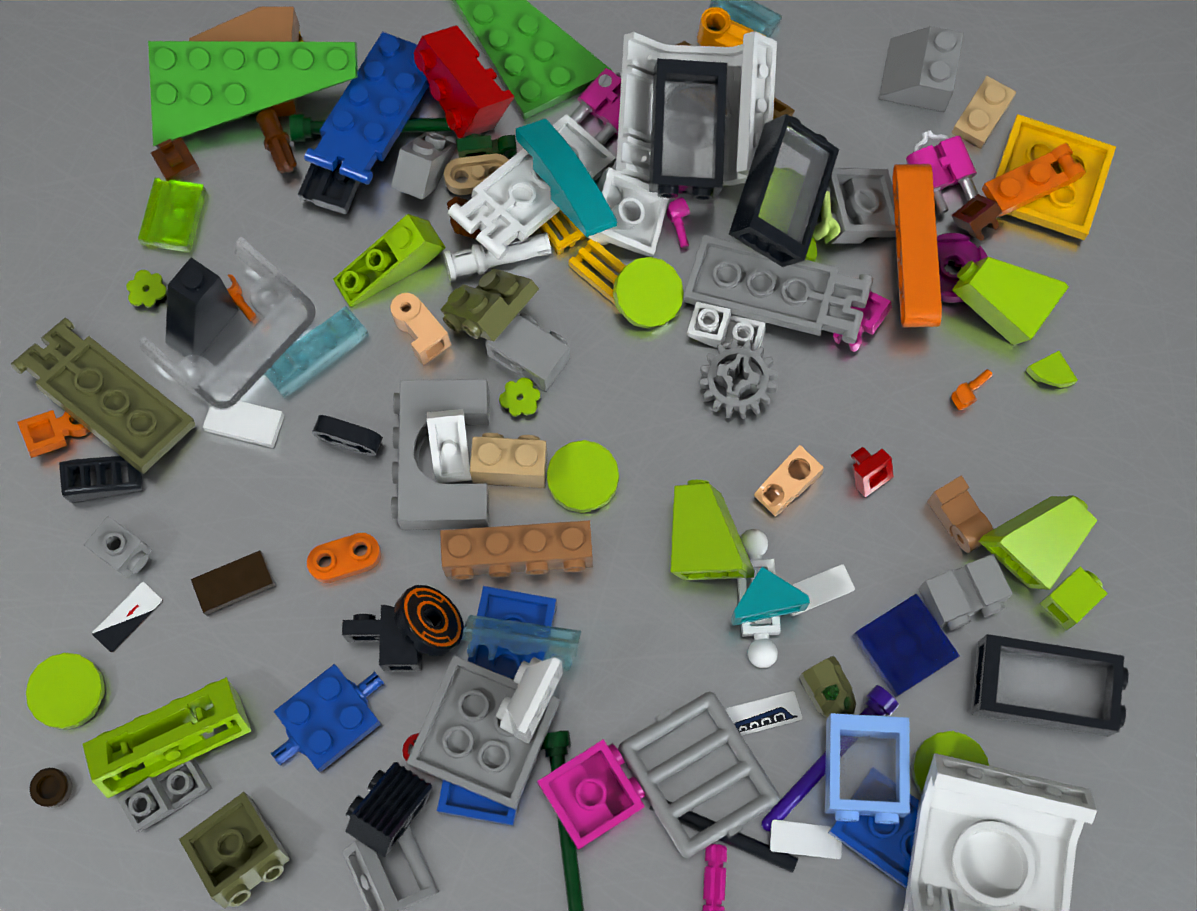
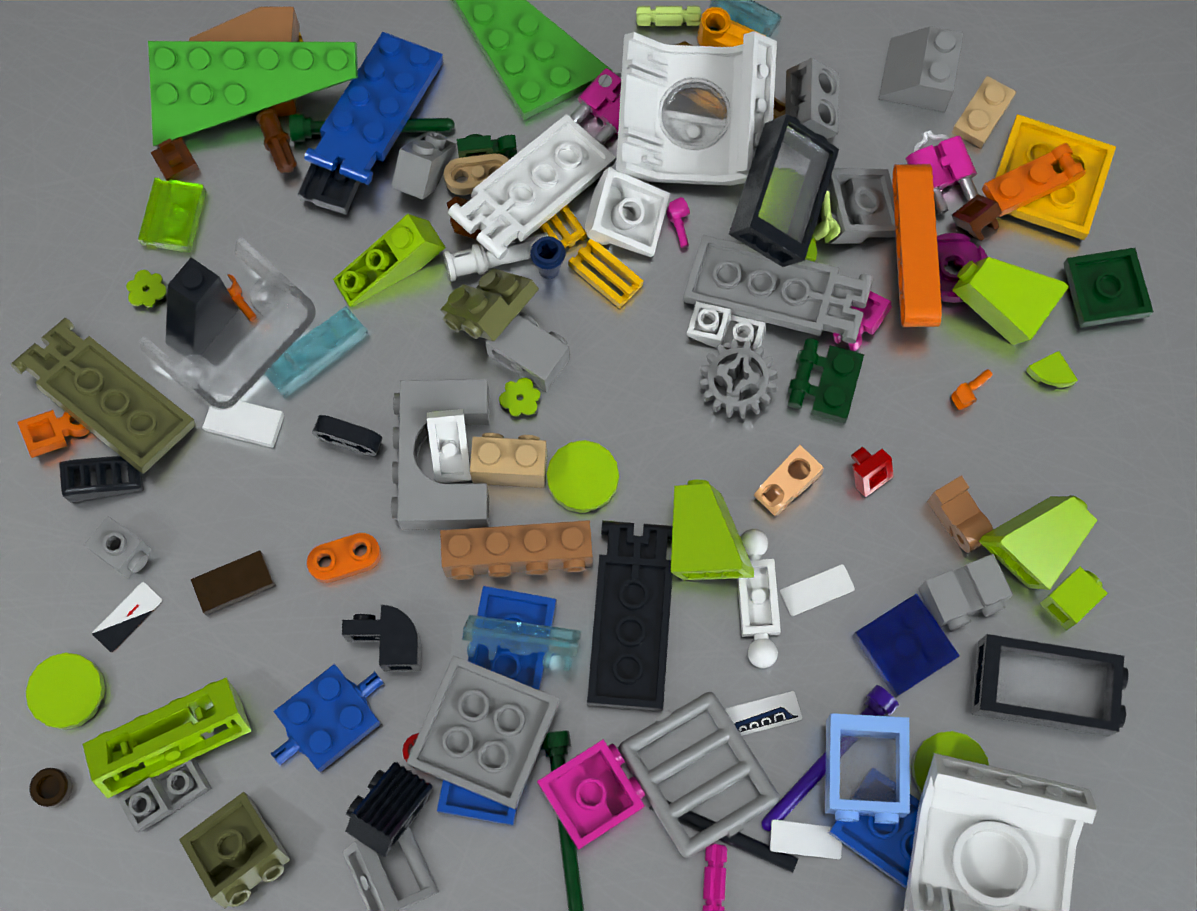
(414, 318): light nougat leg -> none
(432, 603): black tile -> none
(460, 82): red wedge -> none
(535, 688): white slope -> none
(548, 256): none -> dark blue cone
(567, 177): teal slope -> none
(631, 618): none -> black hinge
(648, 292): lime tile -> none
(668, 15): none -> yellowish green axle
(688, 128): window -> none
(768, 598): teal slope -> none
(813, 96): none -> light grey brick
(829, 688): olive rock -> none
(837, 382): none -> dark green plate
(1108, 287): none -> dark green plate

